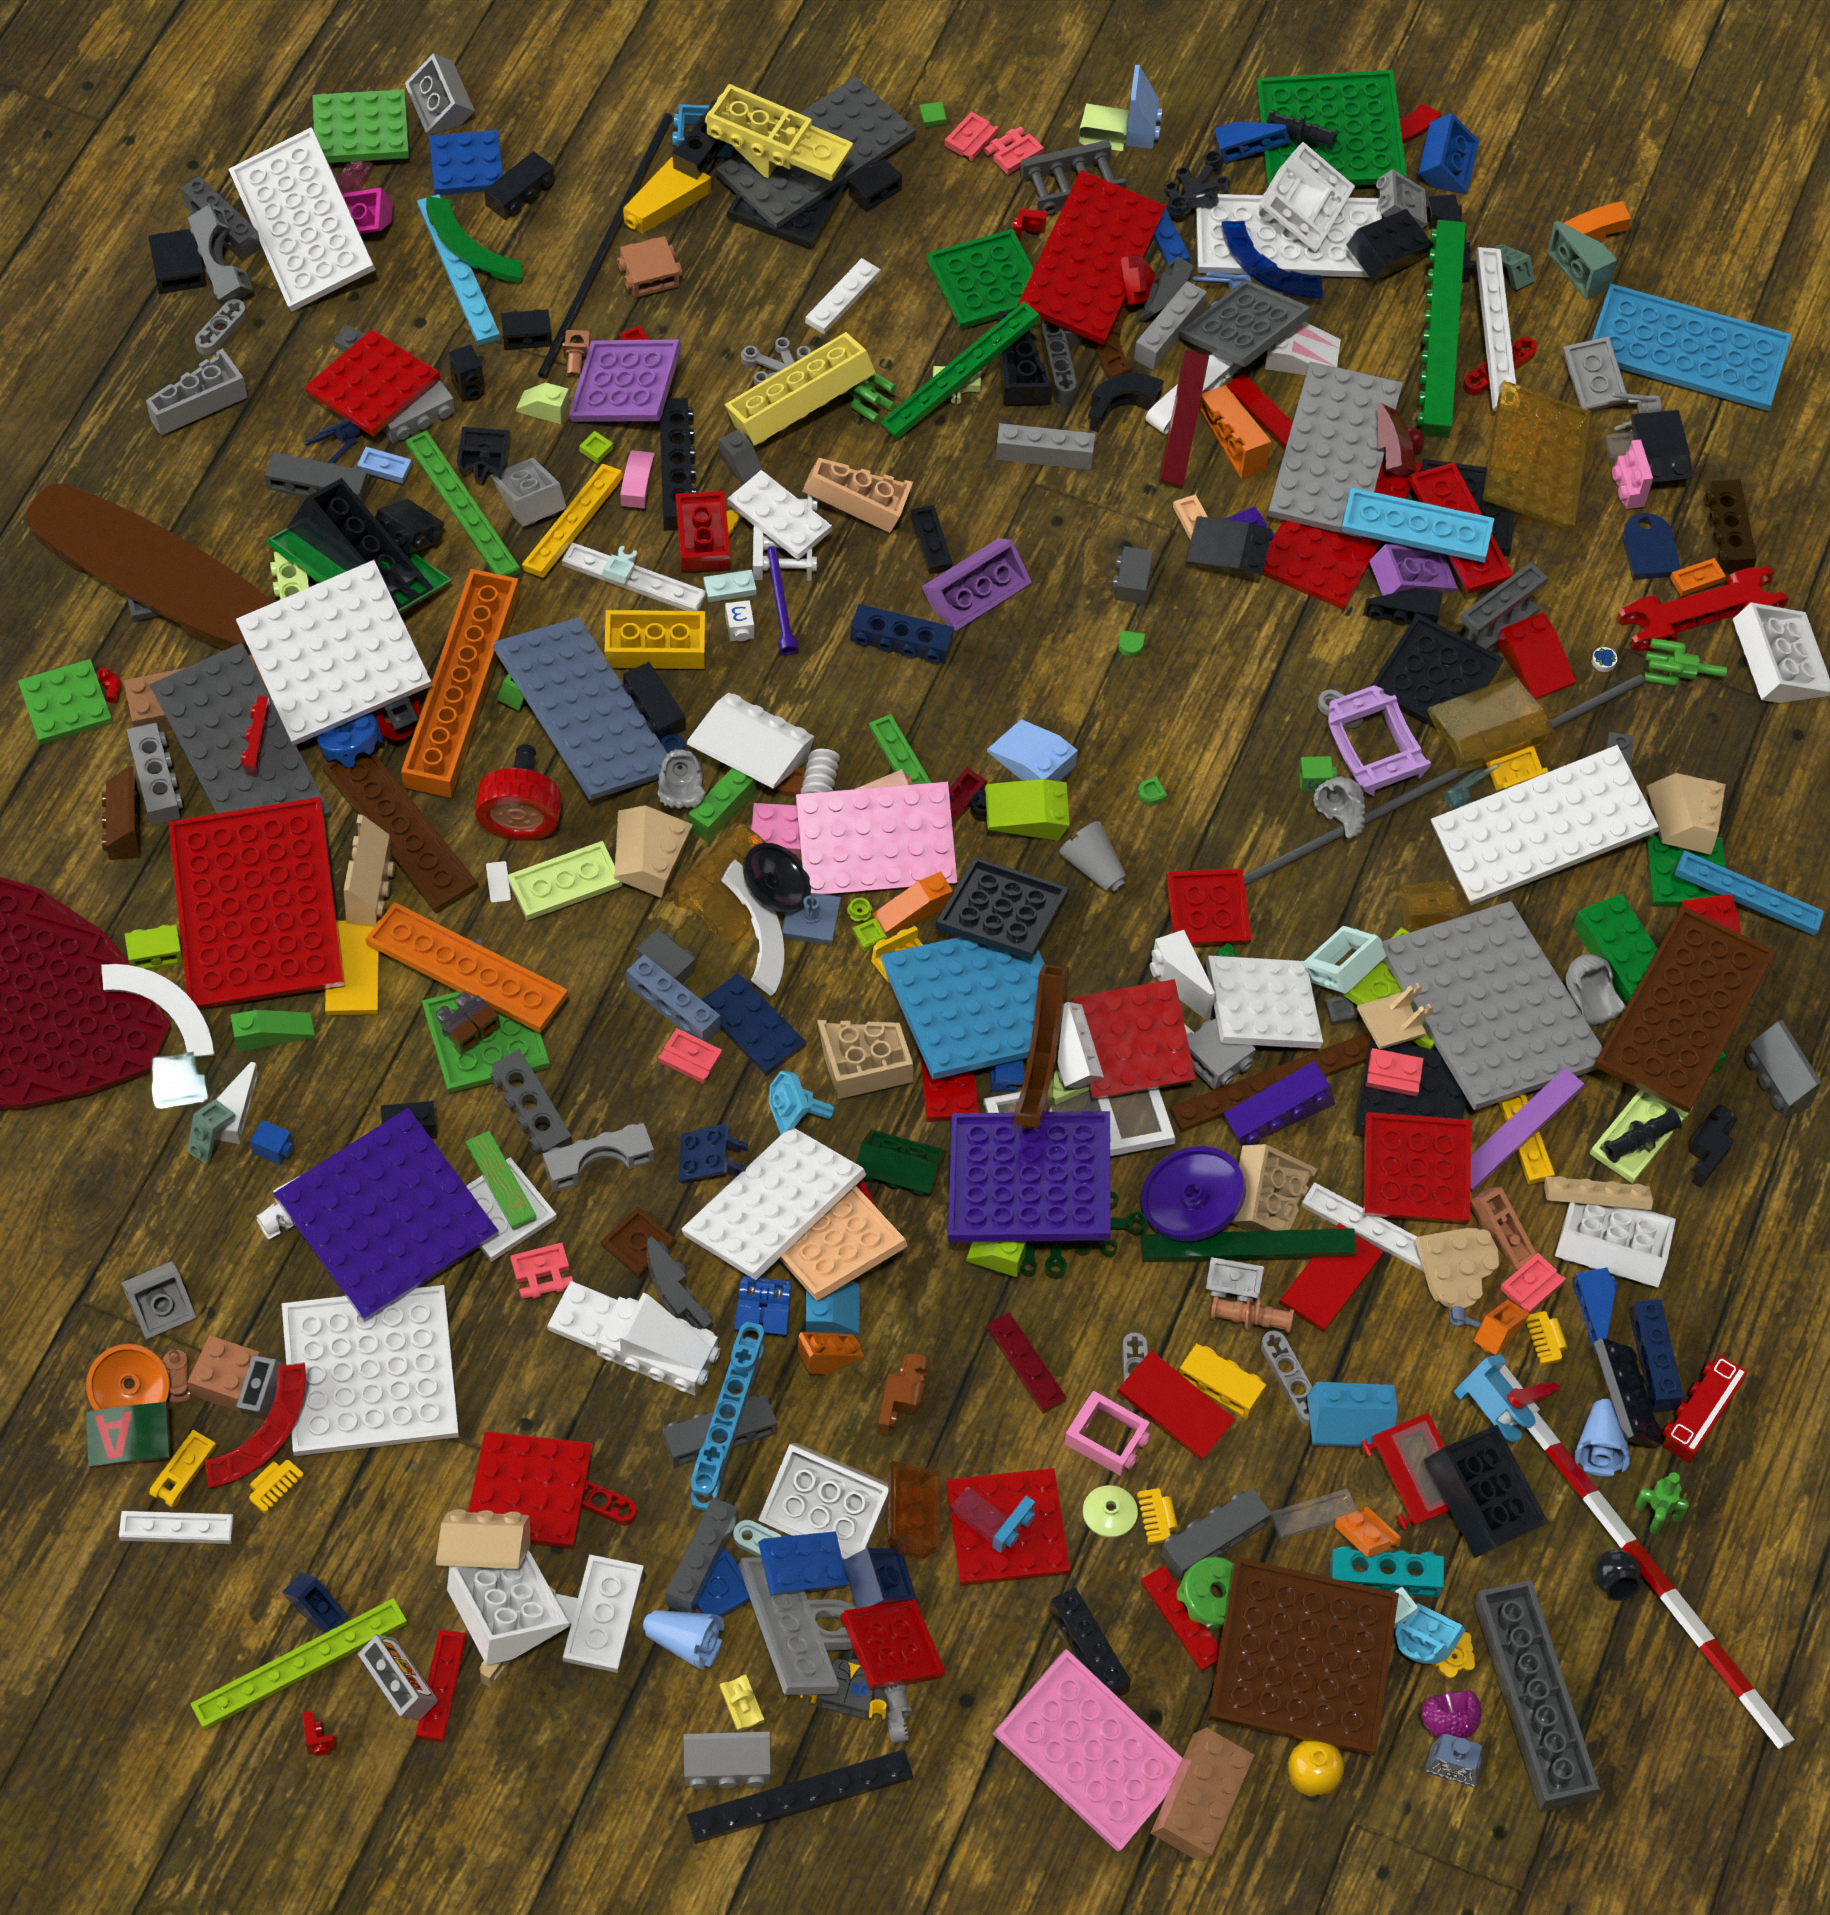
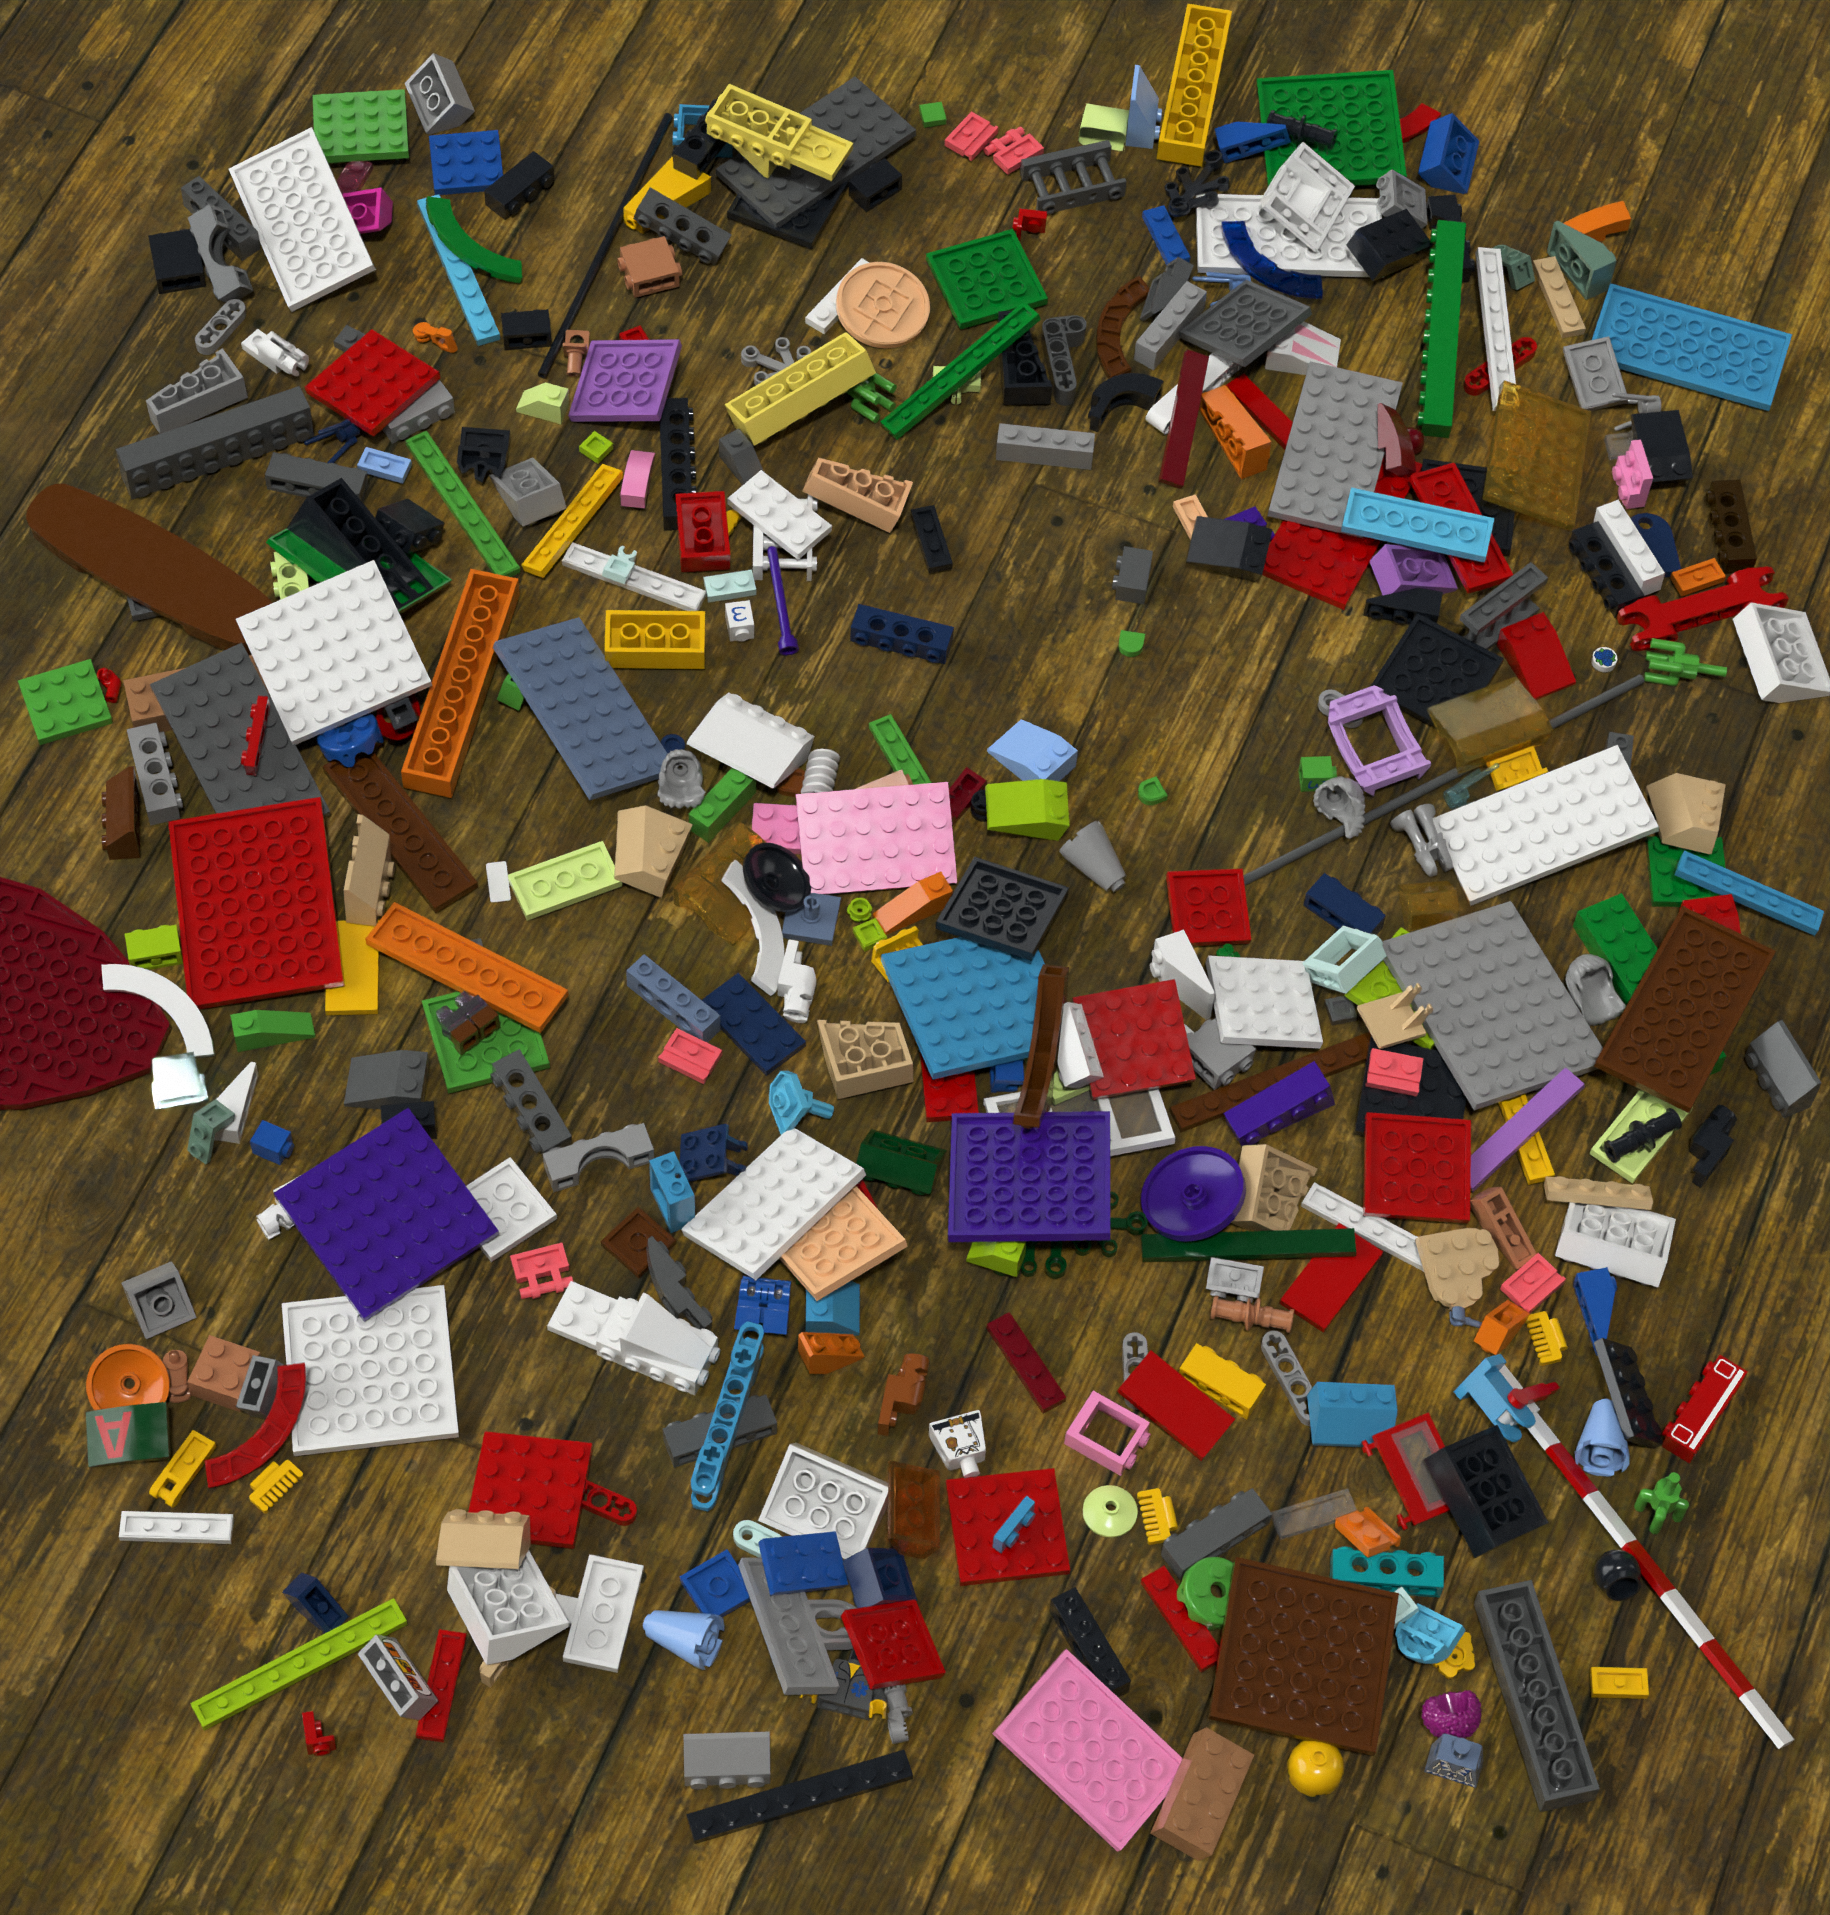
(215, 442): none -> dark grey brick
(275, 352): none -> white plate
(387, 1079): none -> dark grey slope
(441, 337): none -> orange piece
(466, 373): black brick -> none
(500, 1180): bright green tile -> none
(518, 800): red wheel -> none
(654, 701): black brick -> none
(668, 955): dark grey brick -> none
(671, 1193): none -> dark azure window
(677, 215): none -> dark grey brick
(701, 1556): dark grey brick -> none
(742, 1703): light yellow hips -> none
(796, 984): none -> white plate
(882, 305): none -> light nougat plate
(960, 1442): none -> white torso
(977, 583): medium lavender slope -> none
(978, 1514): clear pink plate -> none
(1080, 268): red plate -> none
(1137, 278): red plate -> none
(1194, 85): none -> yellow brick
(1343, 907): none -> dark blue brick
(1425, 852): none -> light grey piece
(1558, 297): none -> tan plate
(1595, 556): none -> black brick
(1619, 1682): none -> yellow plate
(1630, 546): none -> white brick
(1656, 1355): dark blue brick -> none

